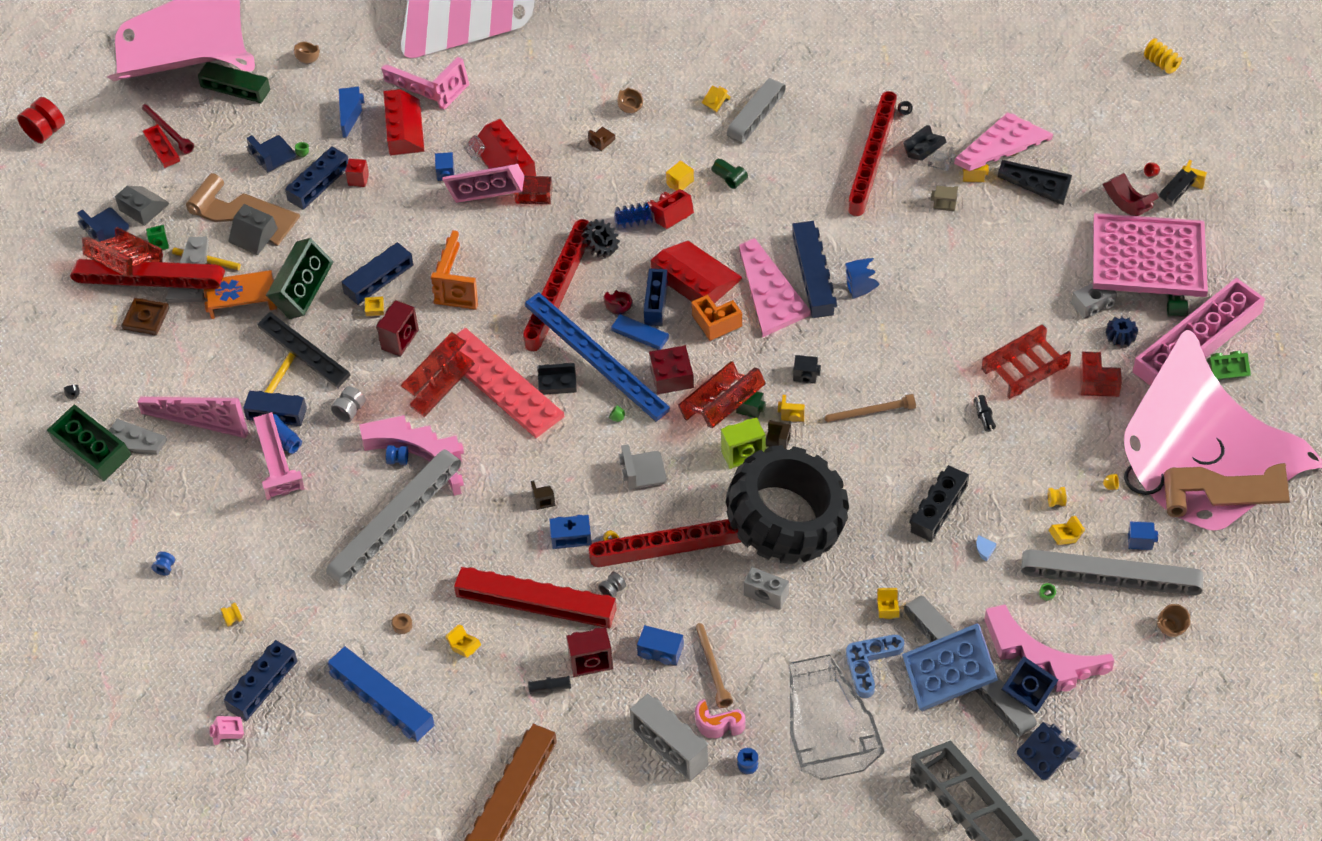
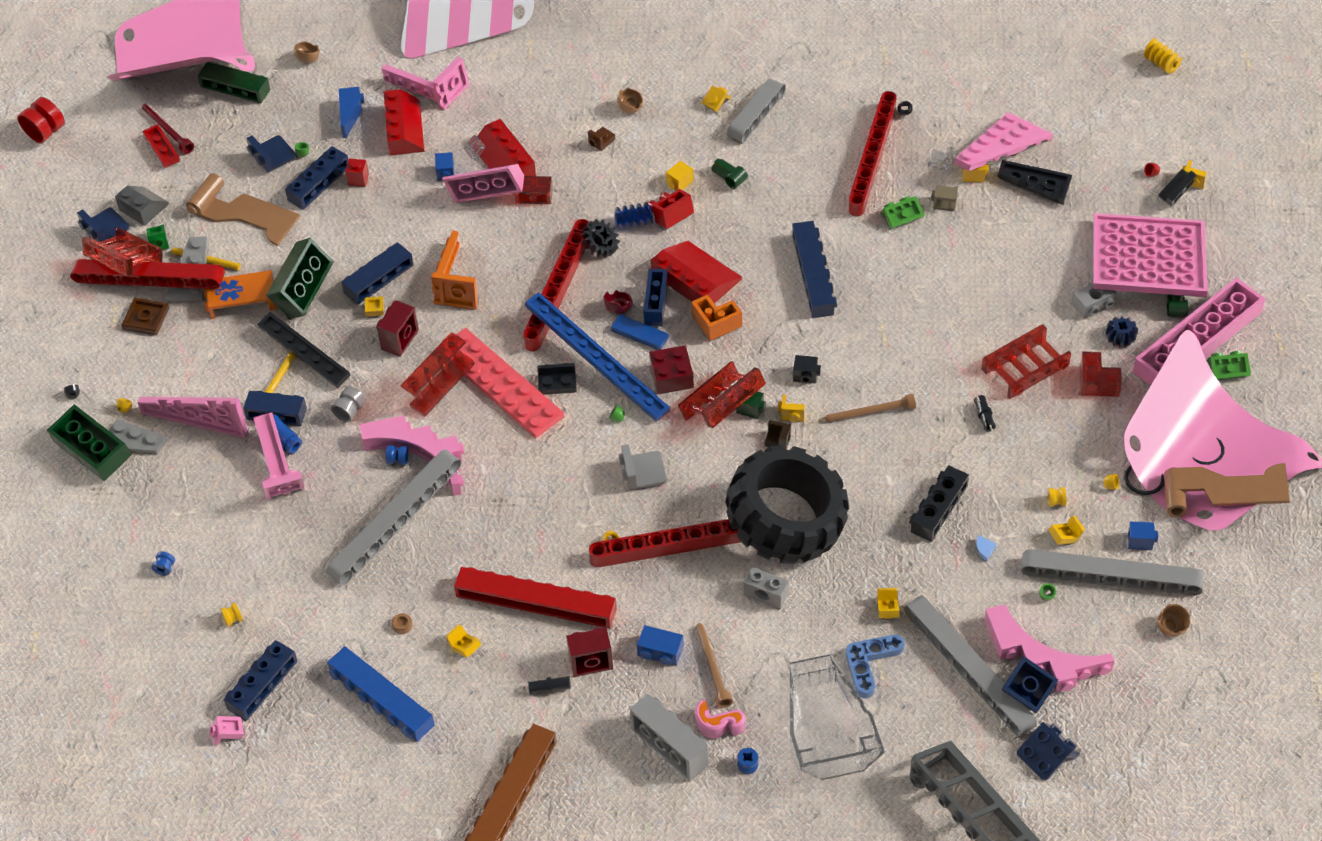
(124, 405): none -> yellow hinge
(252, 229): dark grey slope -> none
(542, 496): dark brown panel -> none
(570, 531): blue brick -> none
(612, 585): flat silver wheel -> none
(742, 441): lime brick -> none
(771, 293): bright pink wing -> none
(858, 277): blue piece -> none
(903, 212): none -> bright green bracket
(923, 143): black bracket -> none
(949, 667): medium blue plate -> none
(1127, 197): dark red arch -> none

